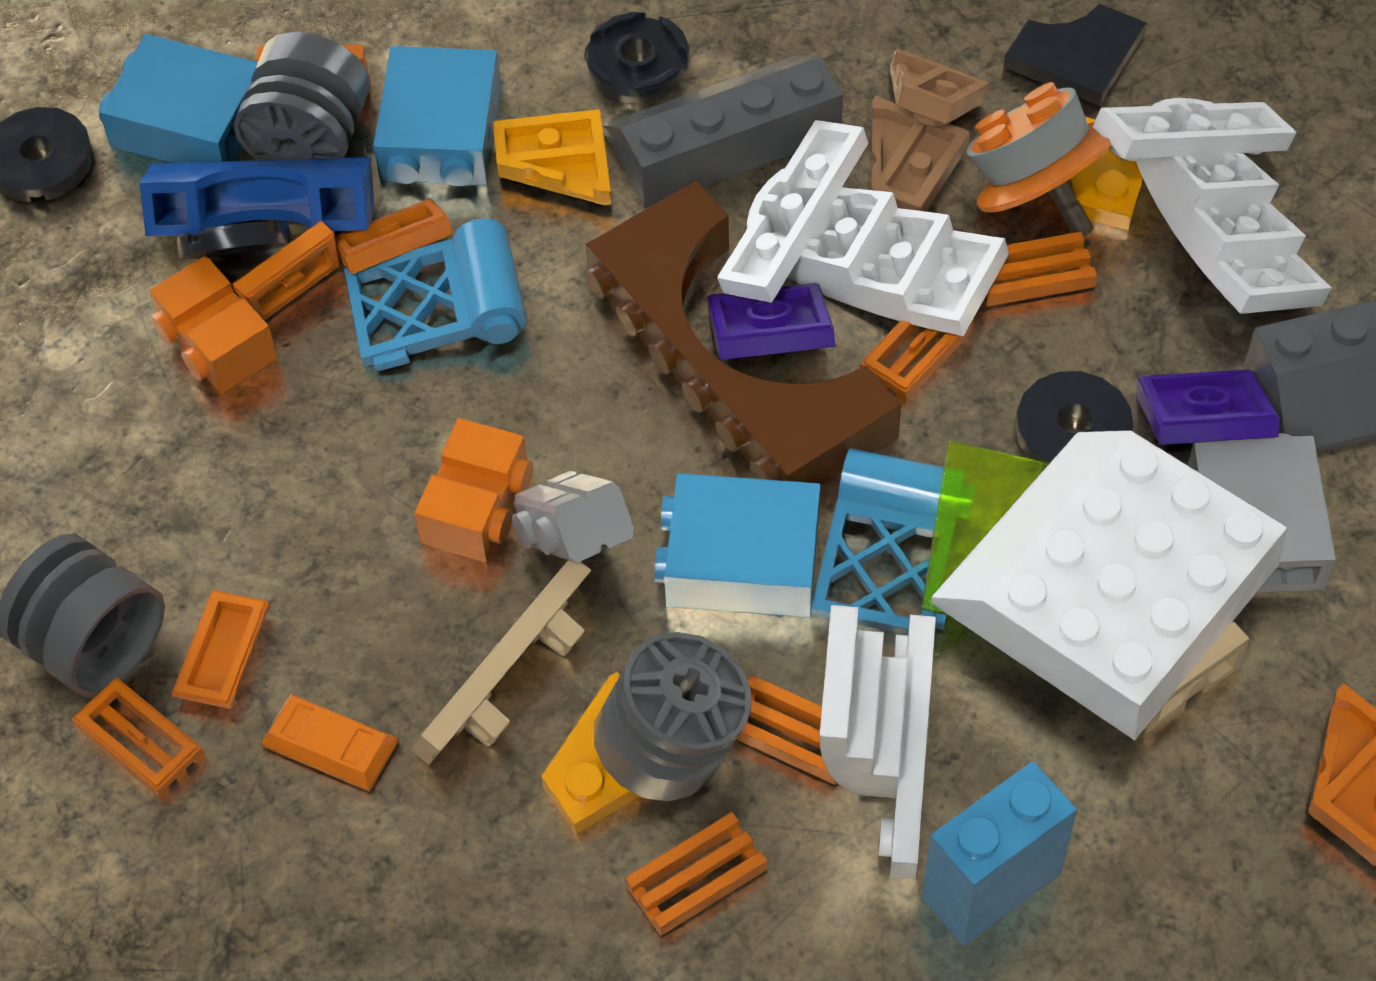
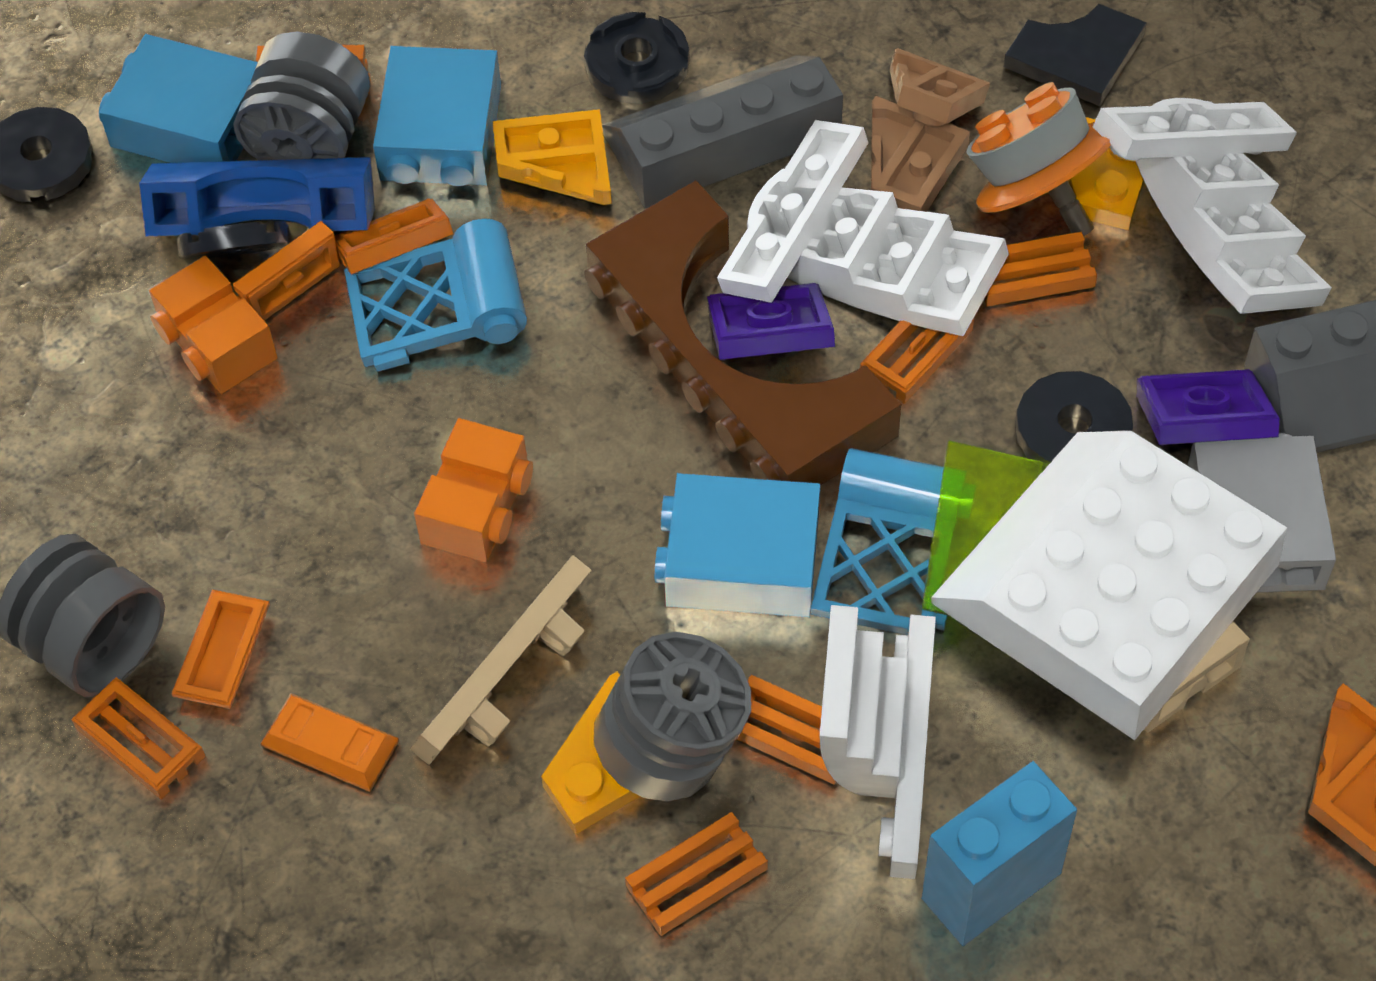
(572, 516): light grey brick -> none

